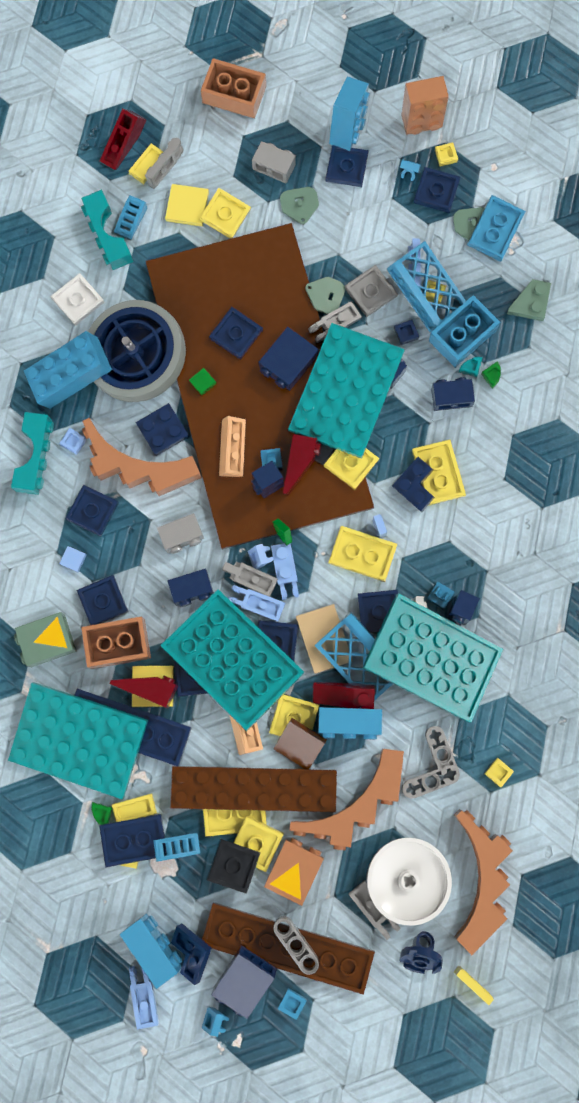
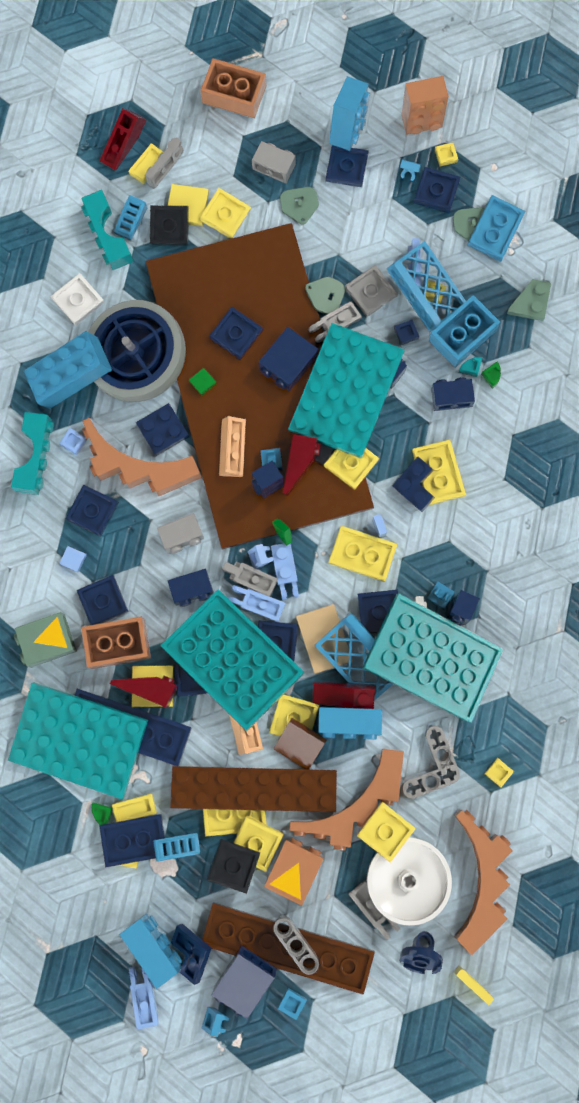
(169, 225): none -> black tile
(386, 831): none -> light yellow tile

